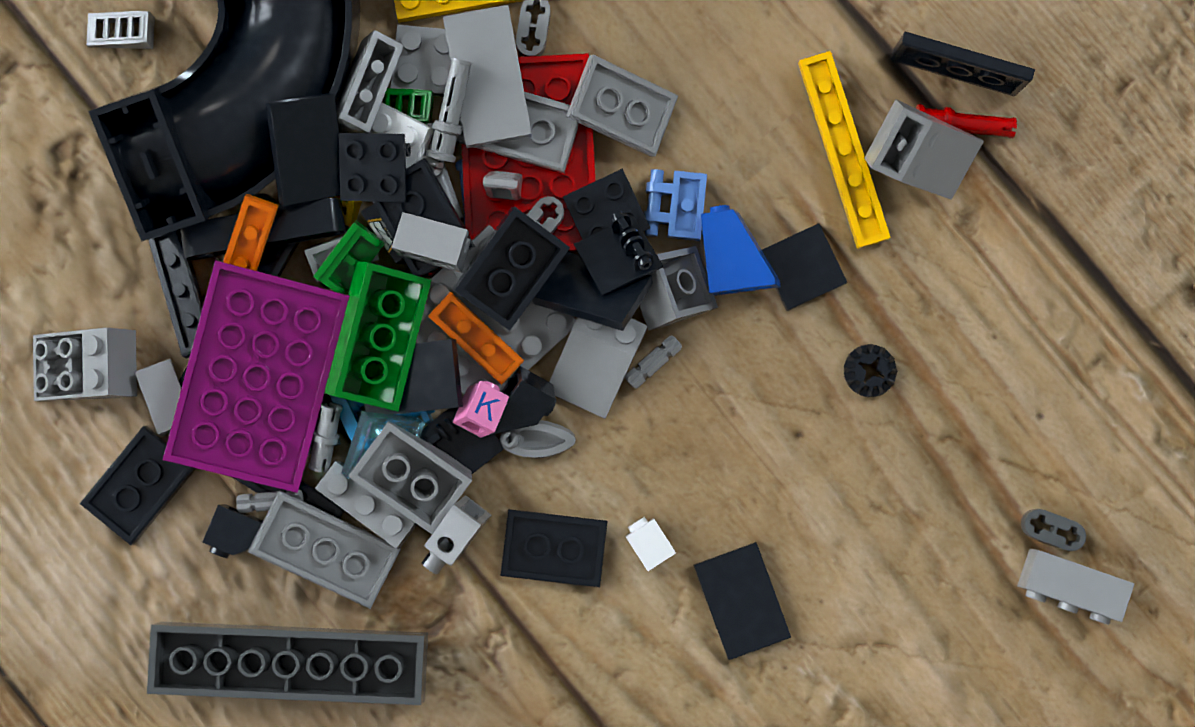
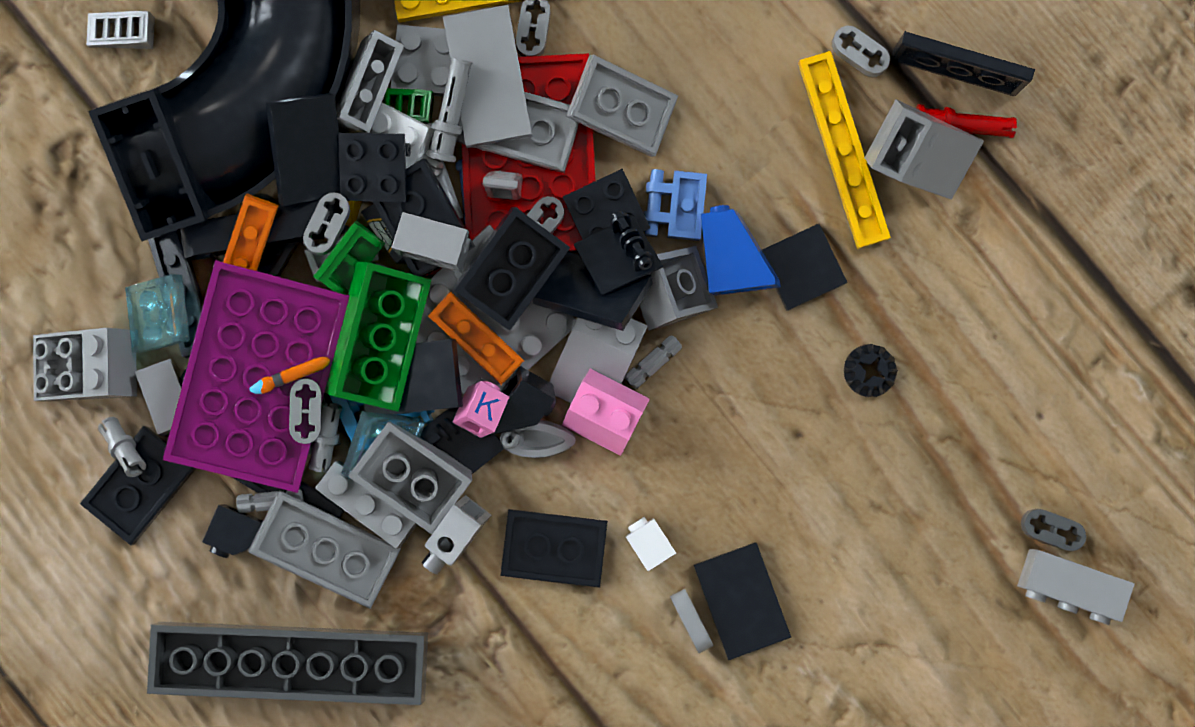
(122, 447): none -> light grey pin
(157, 313): none -> clear light blue plate
(289, 375): none -> orange piece
(296, 411): none -> light grey beam
(319, 220): none -> light grey beam
(605, 411): none -> bright pink slope
(691, 621): none -> light grey beam
(864, 44): none -> light grey beam

